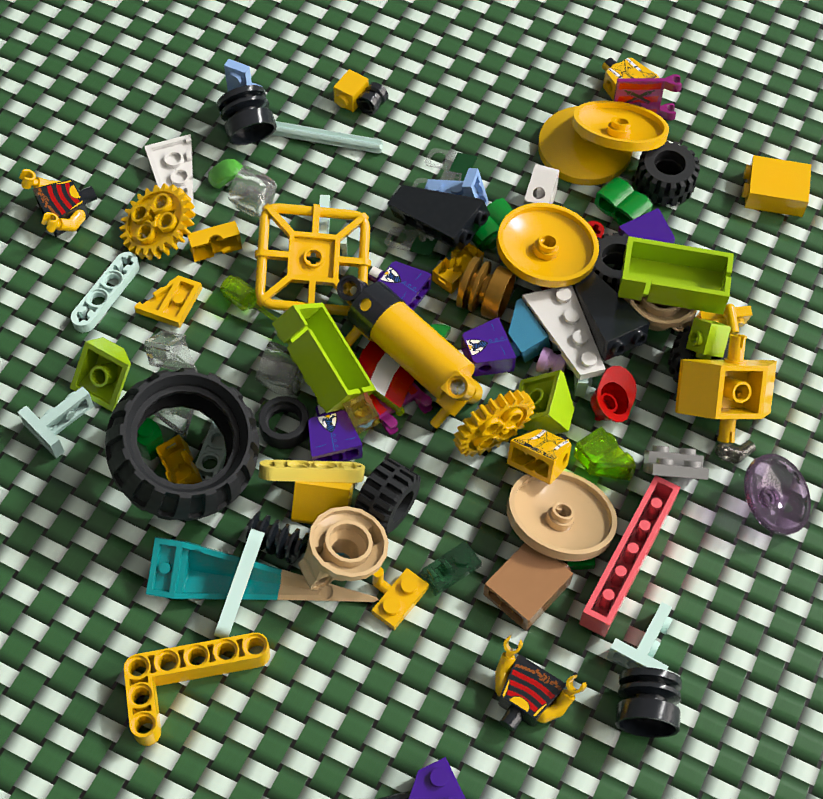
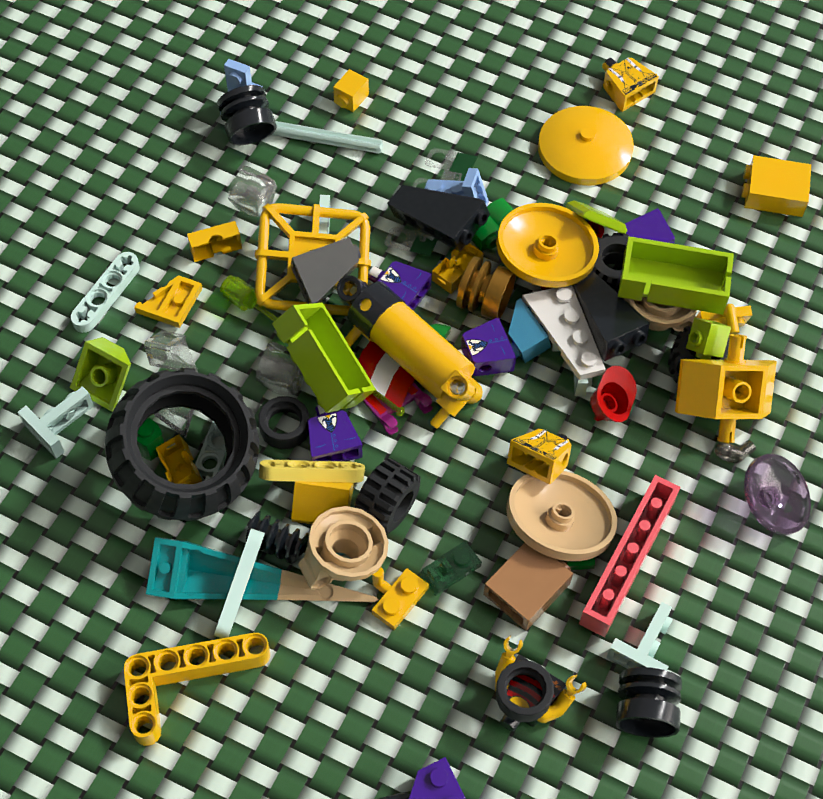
(59, 201): torso -> none
(157, 221): yellow gear -> none
(173, 163): white wing -> none
(223, 172): bright green hair -> none
(323, 267): none -> dark grey slope
(361, 413): clear yellow brick -> none
(372, 98): black wheel -> none
(494, 423): yellow gear -> none
(533, 670): none -> black tyre
(542, 185): white torso -> none
(550, 361): lavender wheel -> none
(552, 402): lime slope -> none
(596, 216): none -> lime tile
(603, 456): clear neon green slope -> none
(620, 126): yellow dish -> none
(621, 201): green brick -> none
(648, 93): magenta flag -> none
(663, 187): black tyre -> none
(672, 464): light grey plate -> none

